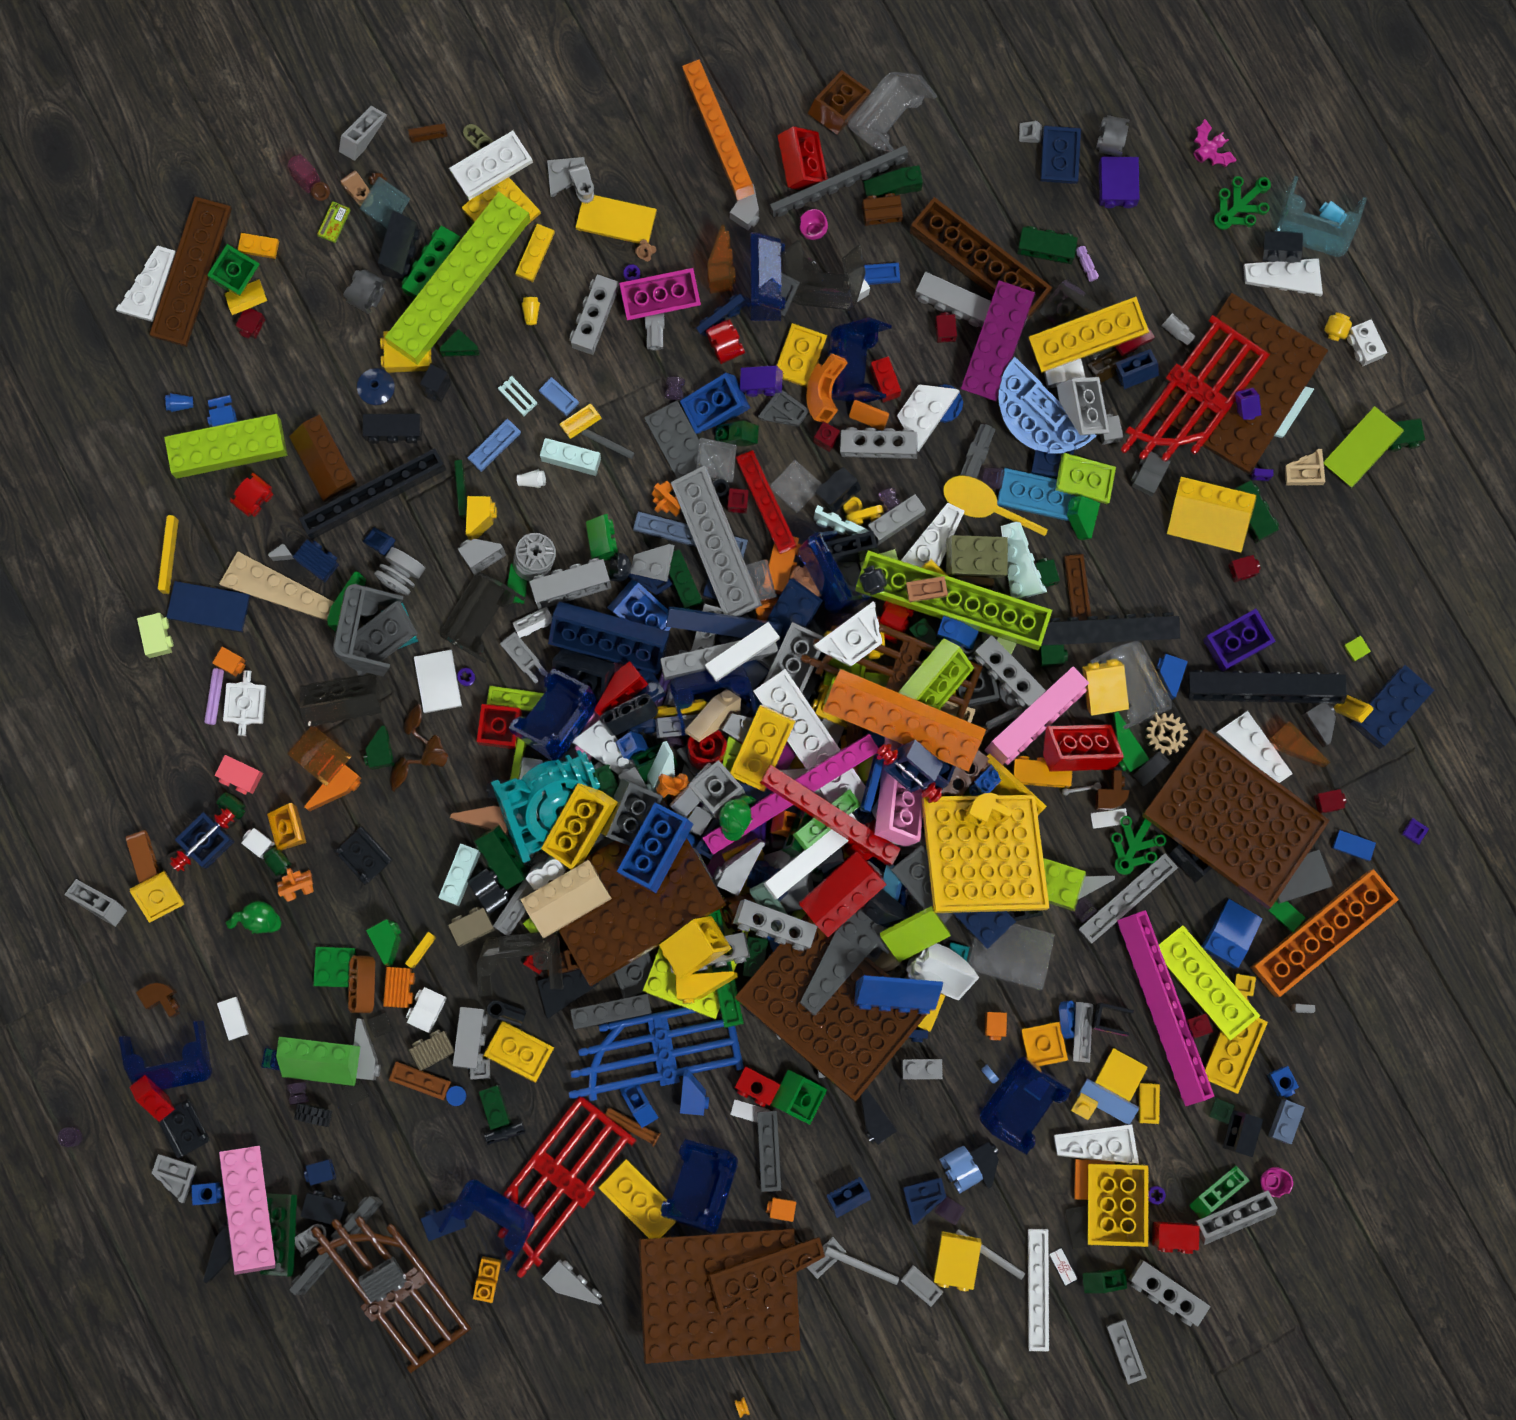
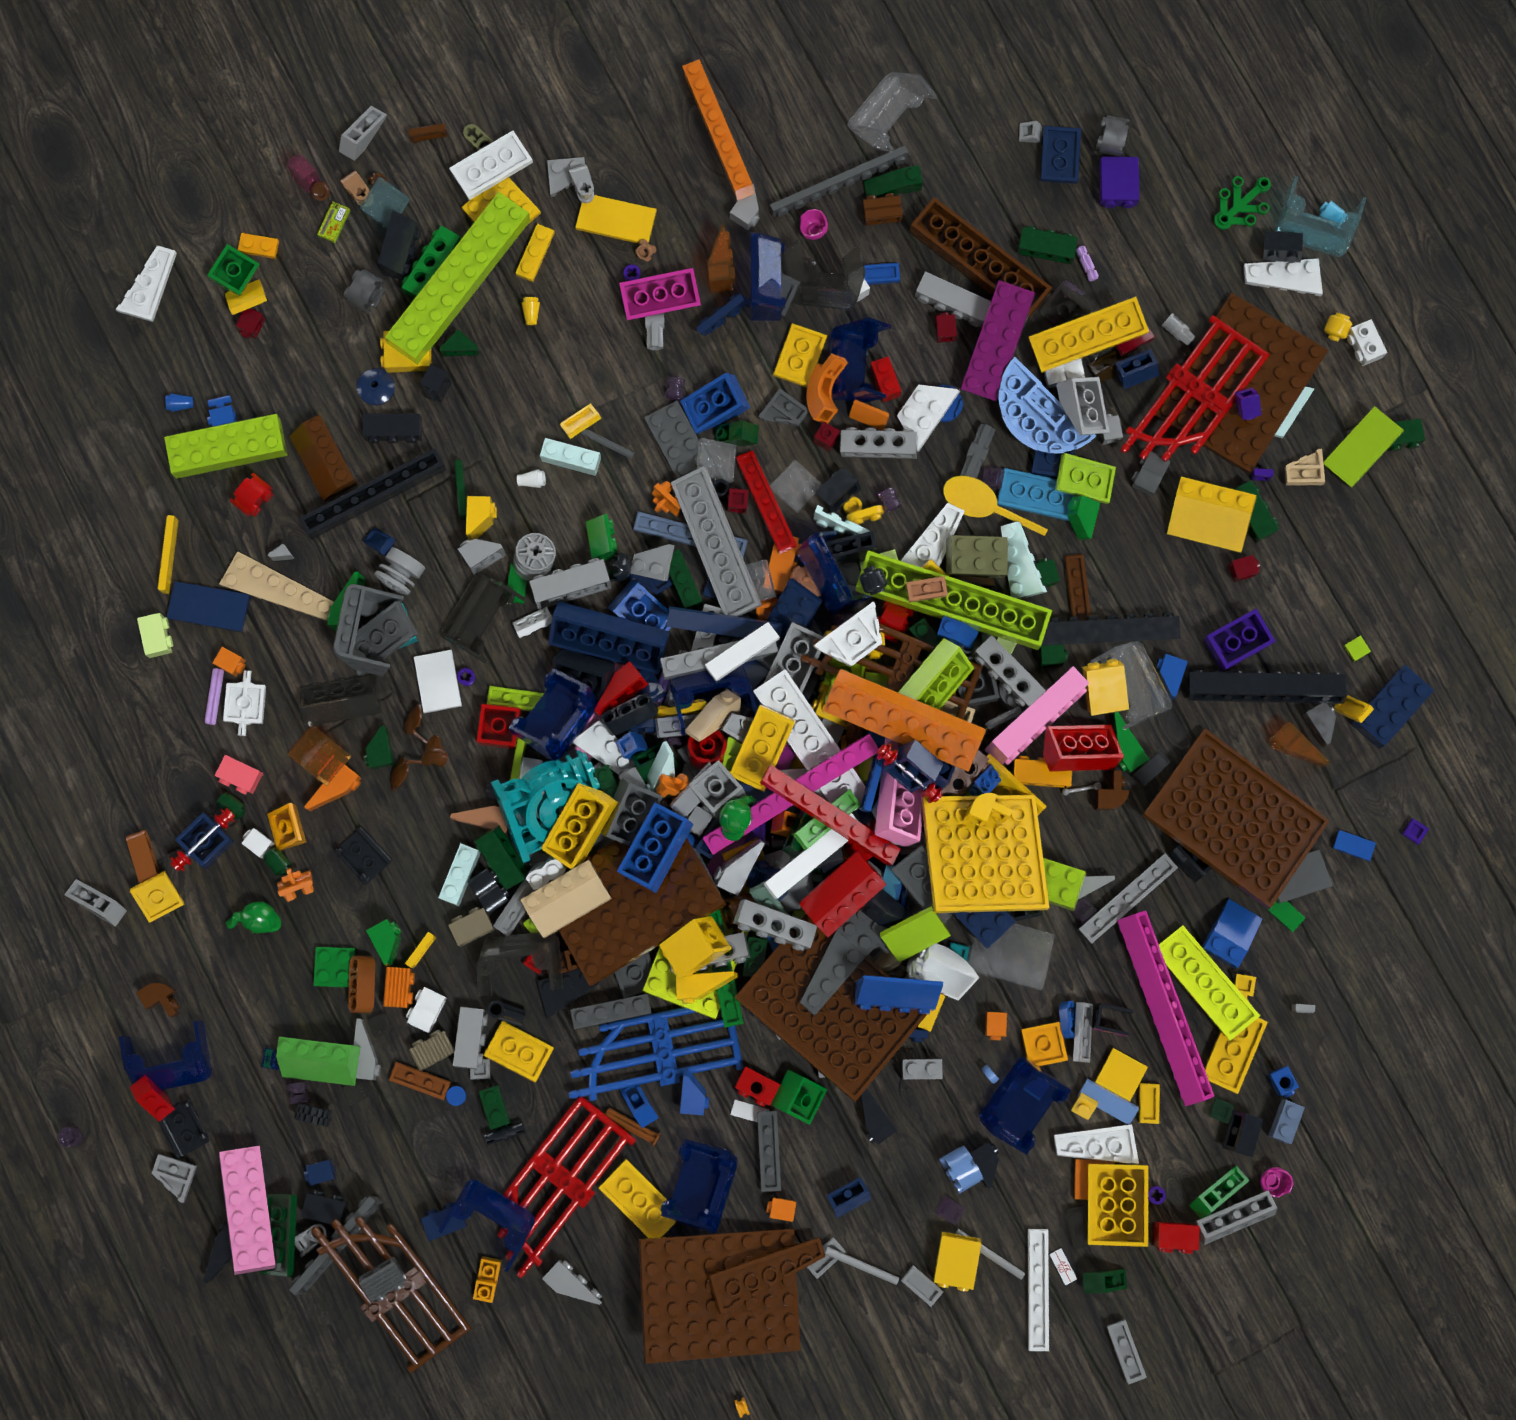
(189, 271): reddish brown plate -> none
(198, 1193): blue brick -> none
(232, 1018): white tile -> none
(315, 560): dark blue brick -> none
(494, 445): medium blue tile -> none
(506, 384): light aqua tile -> none
(522, 655): light grey hinge -> none
(558, 396): medium blue tile -> none
(588, 342): light grey brick -> none
(725, 341): red brick -> none
(761, 380): dark purple brick -> none
(802, 158): red slope -> none
(838, 102): reddish brown slope -> none
(897, 519): light grey brick -> none
(923, 1197): dark blue wing -> none
(1108, 818): white sticker -> none
(1135, 844): green plant -> none
(1170, 740): tan gear -> none
(1197, 1307): light grey brick -> none
(1199, 1025): dark red brick -> none
(1208, 149): dark pink animal -> none
(1250, 741): white wing -> none
(1324, 933): orange brick -> none
(1330, 801): dark red brick -> none

